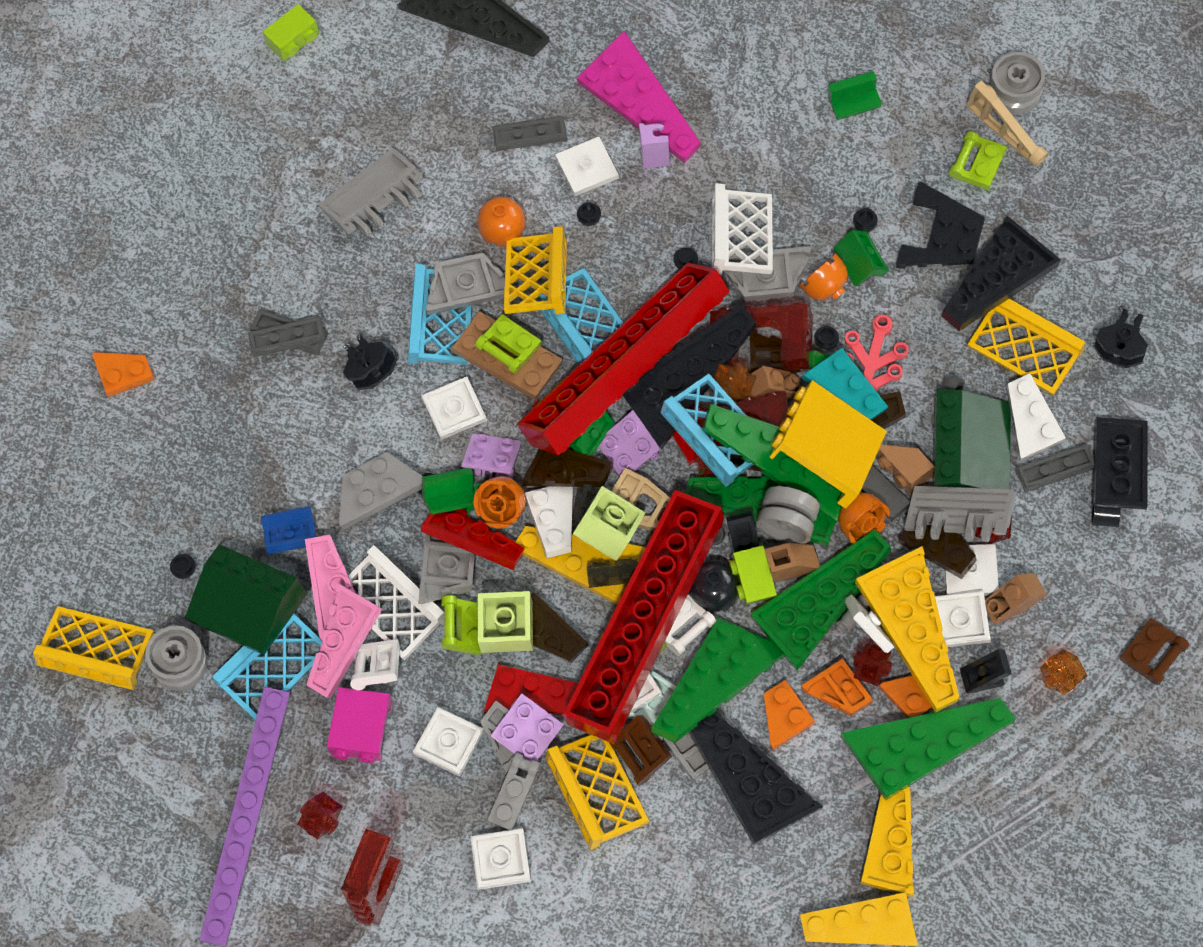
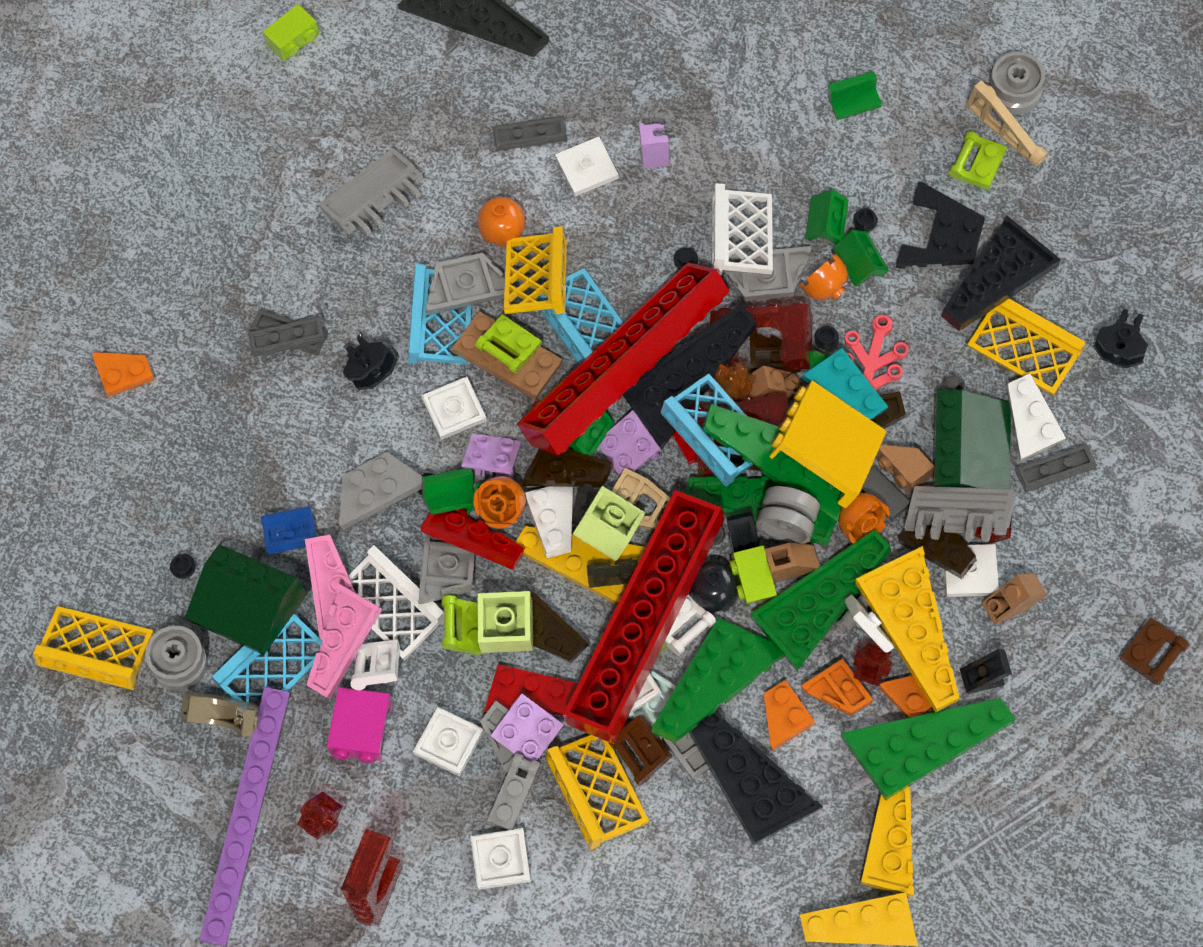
(220, 711): none -> dark tan arch
(588, 214): black plate -> none
(632, 90): dark pink wing -> none
(827, 216): none -> green panel
(963, 618): white plate -> none
(1063, 672): clear orange brick -> none
(1118, 486): black hinge -> none

